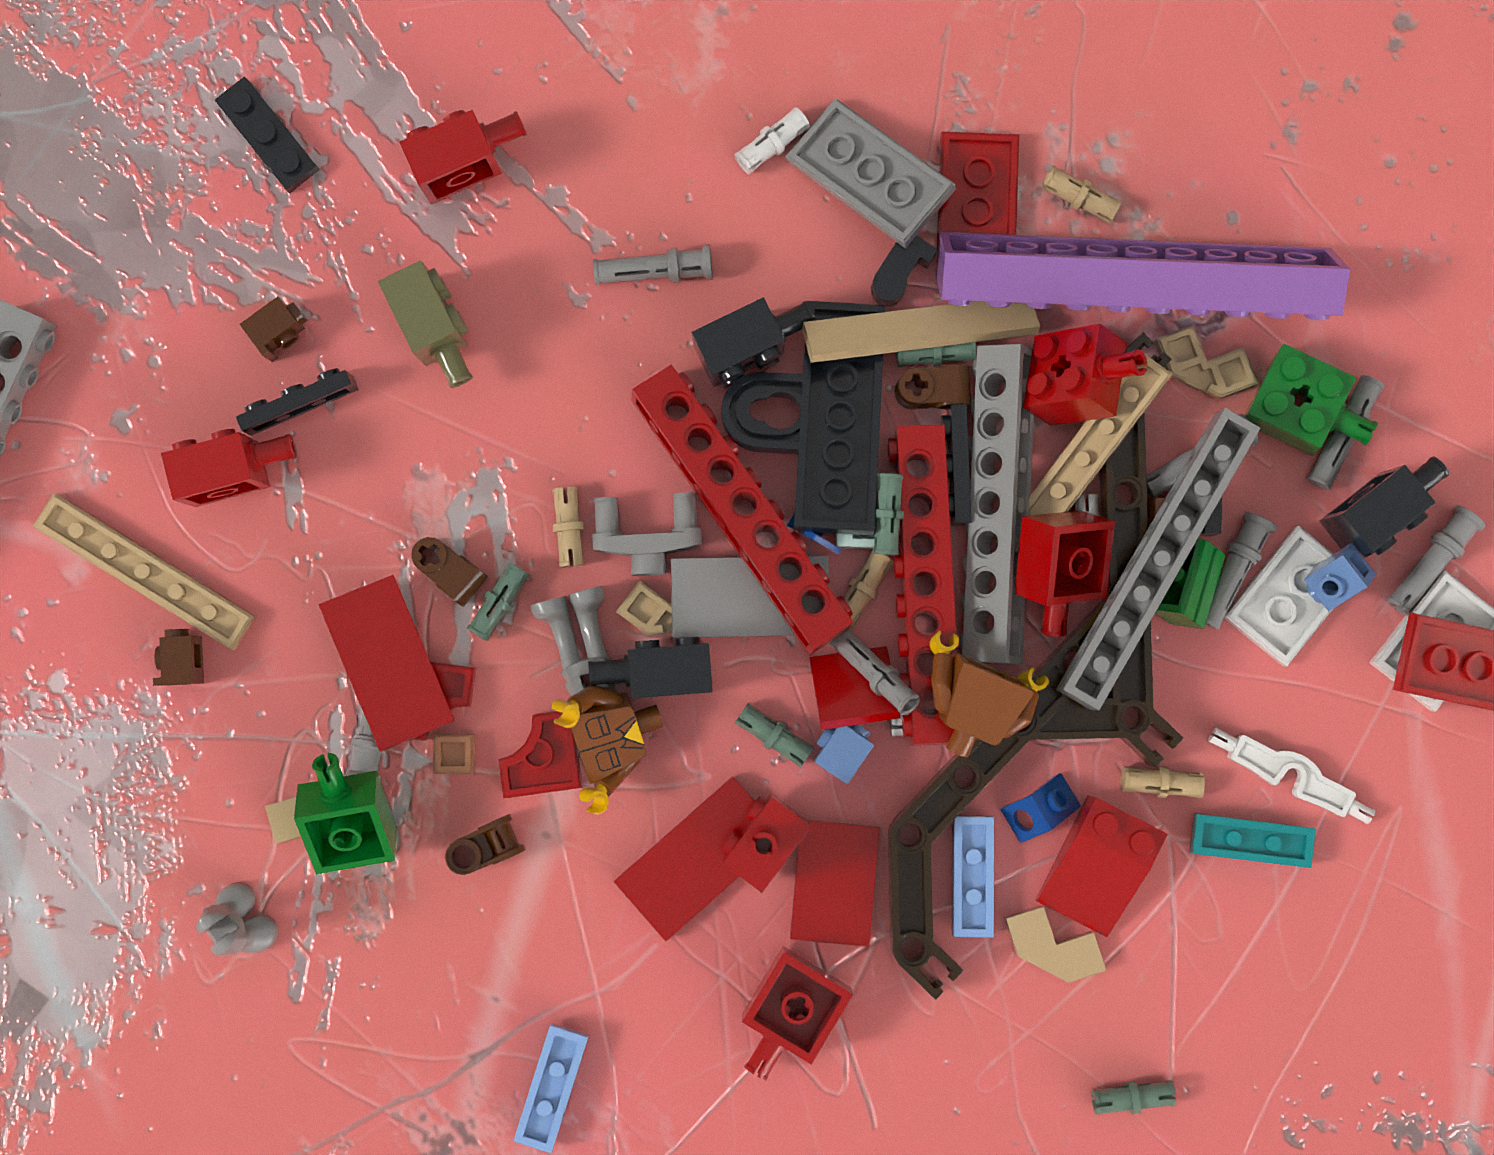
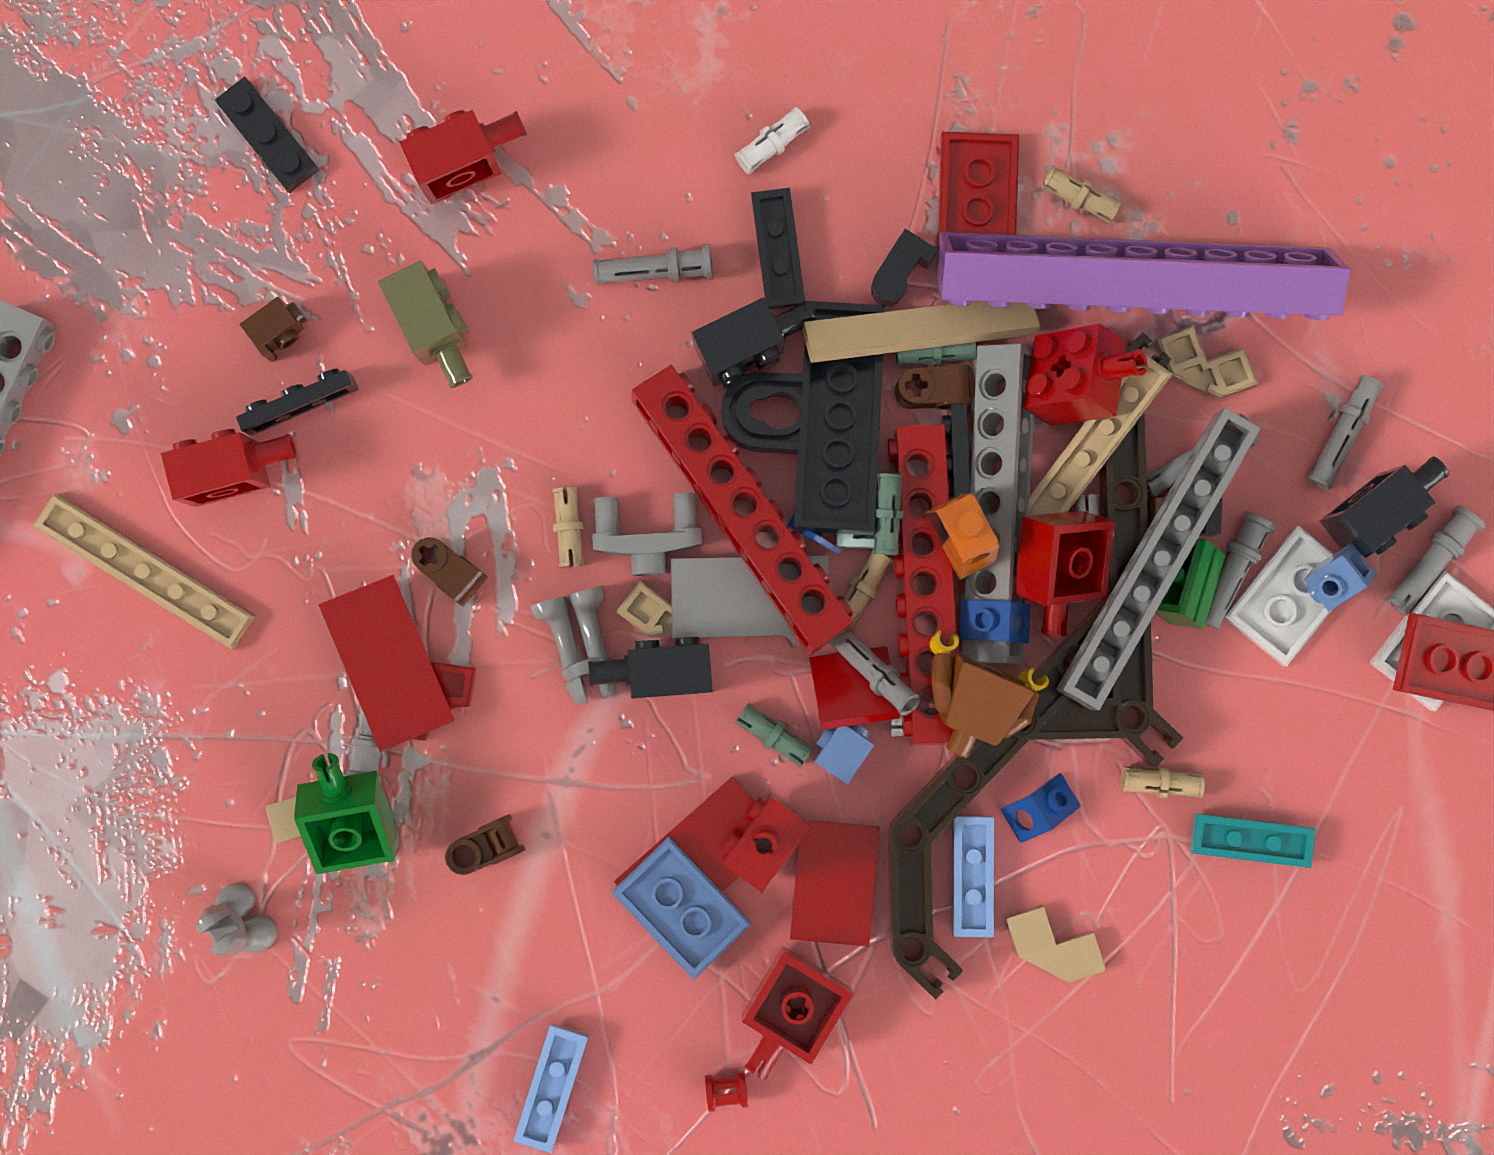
(179, 659): reddish brown brick -> none
(454, 754): nougat tile -> none
(513, 579): sand green pin -> none
(544, 762): red tile -> none
(606, 738): dark orange torso -> none
(681, 907): none -> medium blue tile
(716, 1100): none -> red bush
(778, 248): none -> black plate
(870, 173): light grey tile -> none
(964, 534): none -> orange torso
(994, 621): none -> blue bracket
(1100, 865): red slope -> none
(1133, 1097): sand green pin -> none
(1309, 784): white piece -> none
(1323, 400): green brick -> none

